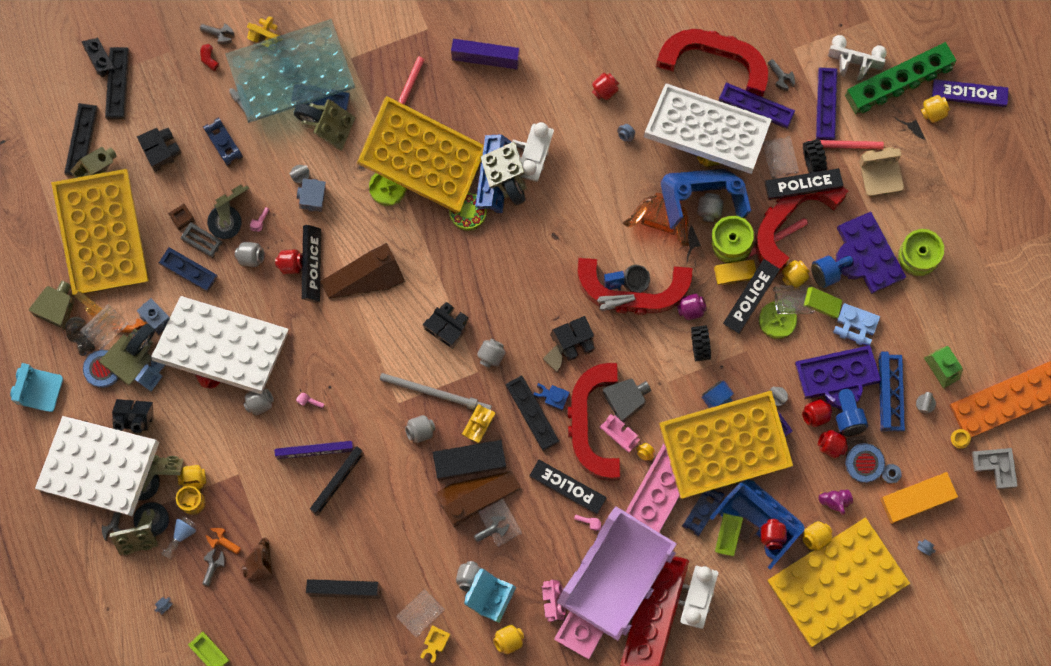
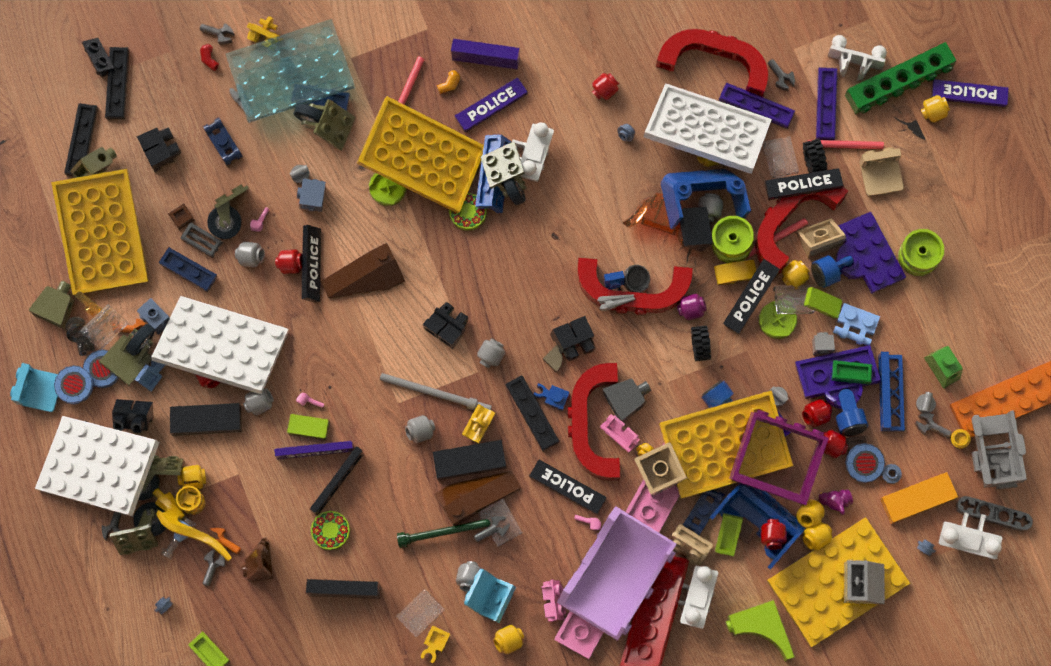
(73, 384): none -> tile
(174, 513): none -> yellow piece
(205, 419): none -> black piece
(308, 426): none -> lime tile
(330, 530): none -> tile
(405, 539): none -> dark green piece
(451, 83): none -> light orange arm
(491, 104): none -> dark purple tile
(660, 469): none -> tan slope
(690, 545): none -> tan bracket
(696, 228): none -> black slope
(762, 622): none -> lime arch
(797, 428): none -> magenta window
(810, 514): none -> yellow head
(821, 237): none -> tan slope
(823, 343): none -> light grey plate
(851, 372): none -> green tile
(864, 582): none -> light grey slope
(932, 426): none -> flat silver bar
(970, 539): none -> white piece
(993, 517): none -> dark grey beam
(998, 425): none -> light grey piece

